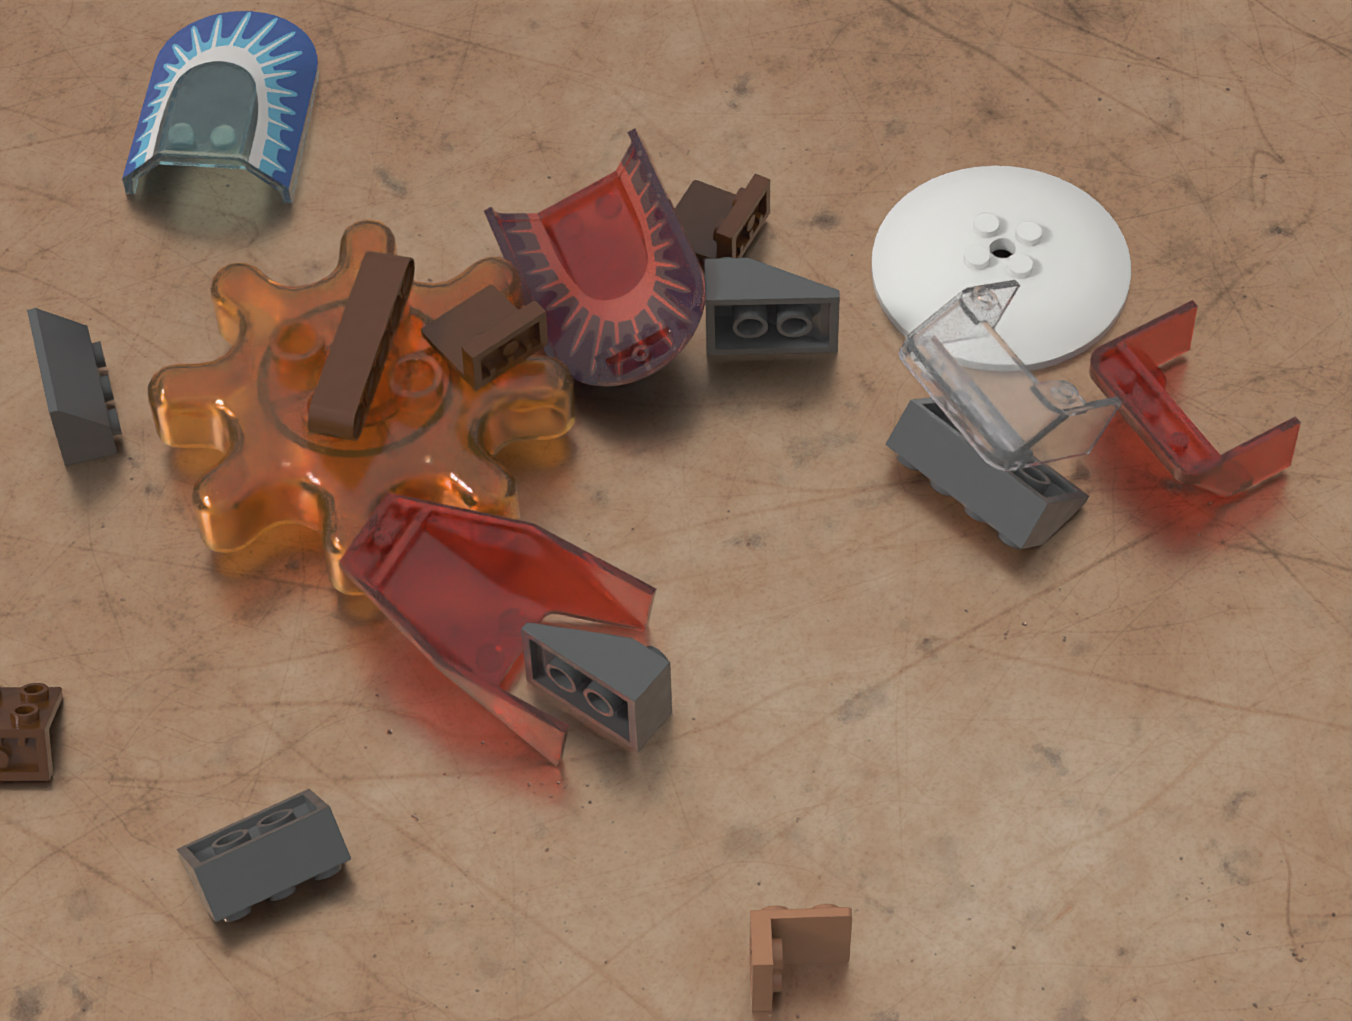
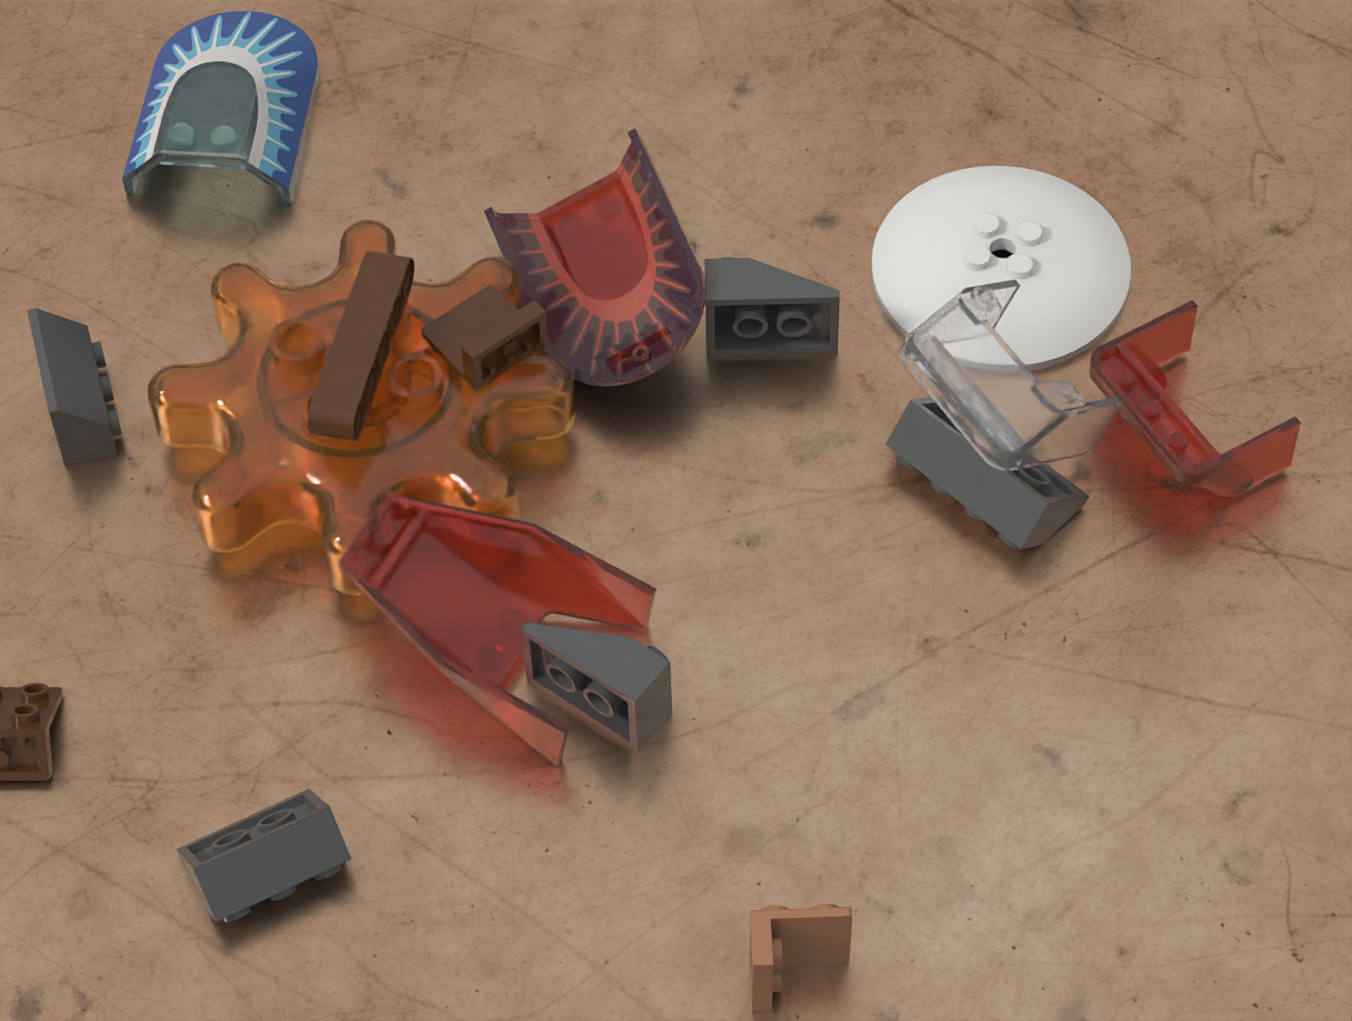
(723, 222): reddish brown bracket -> none

